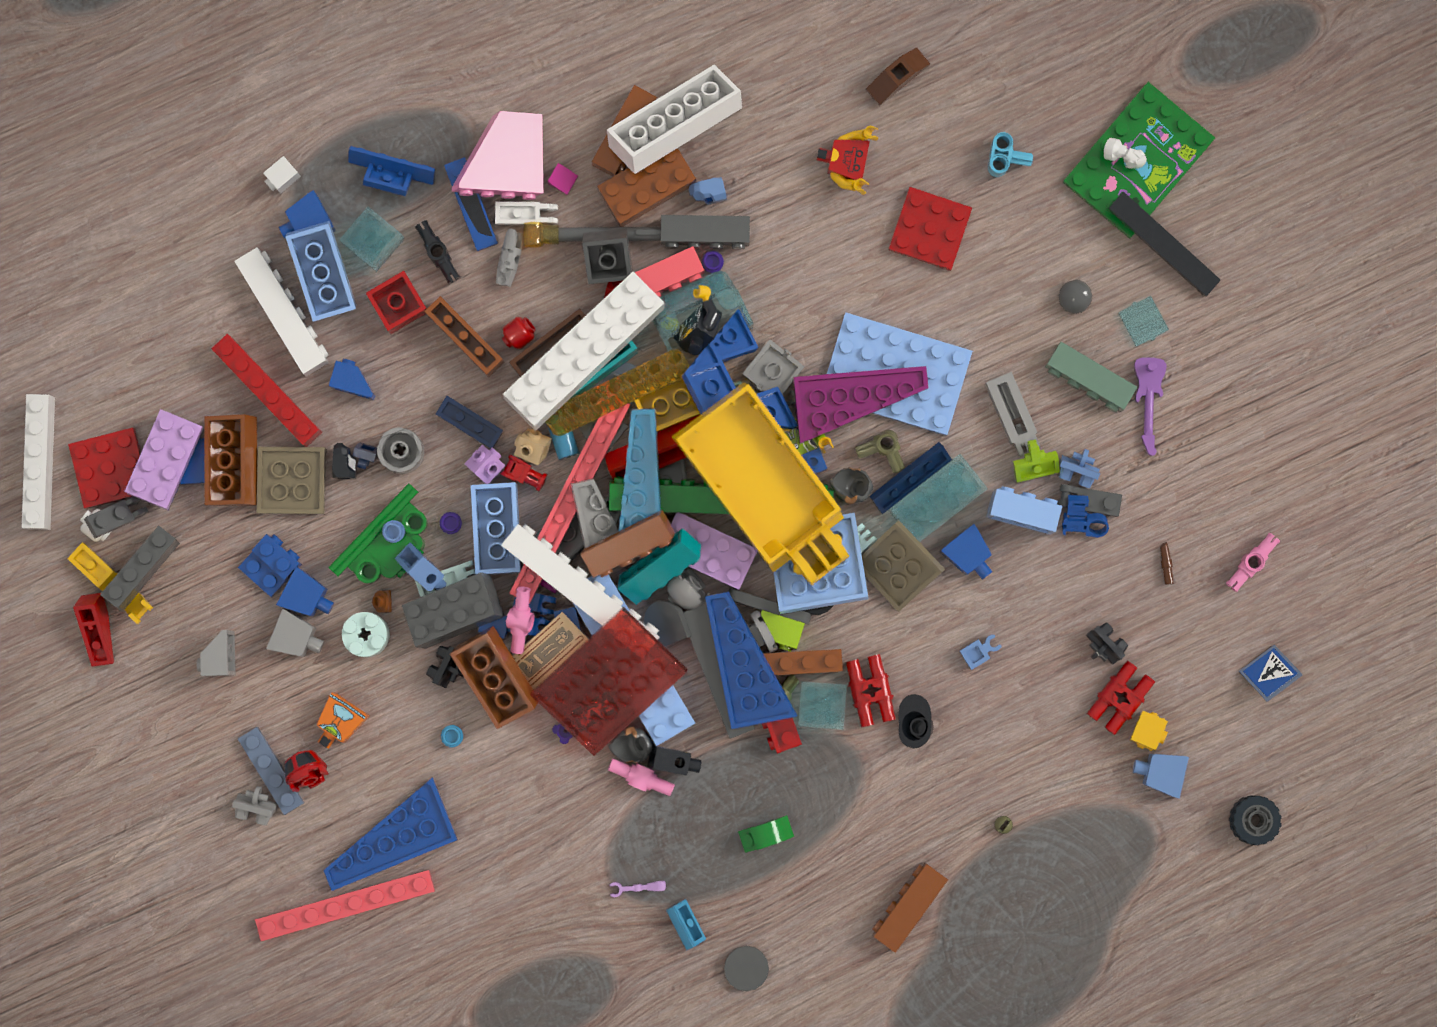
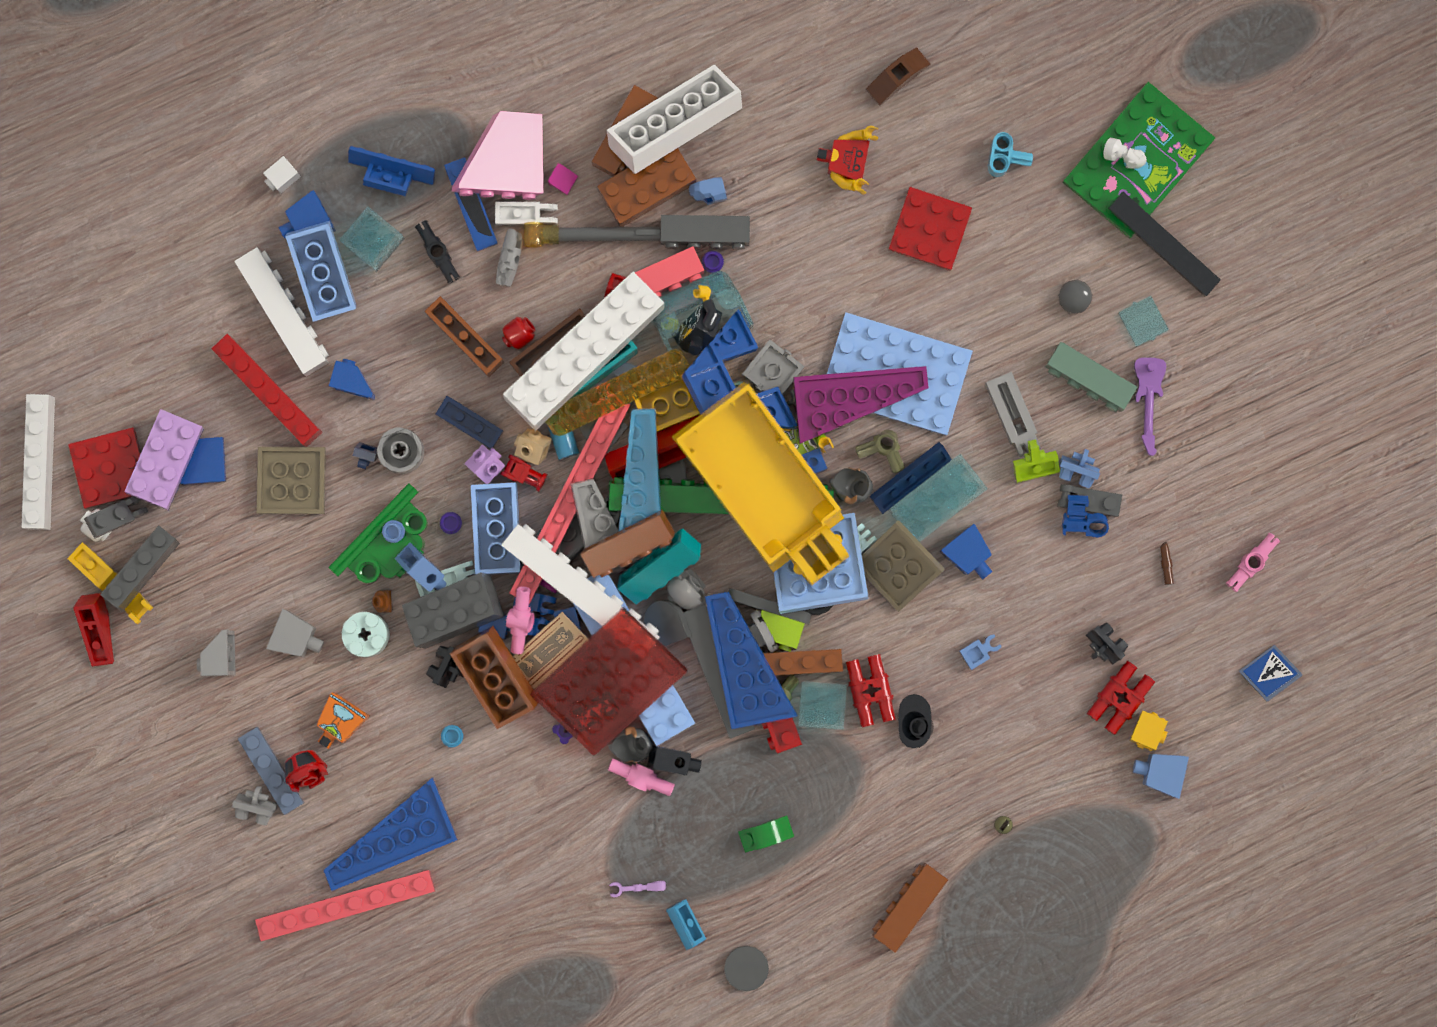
(230, 460): dark orange slope -> none
(270, 564): blue plate -> none
(304, 594): blue torso -> none
(343, 463): black rock -> none
(397, 302): red brick -> none
(607, 256): dark grey brick -> none
(721, 555): lavender brick -> none
(1024, 510): light blue brick -> none
(1268, 820): black wheel -> none

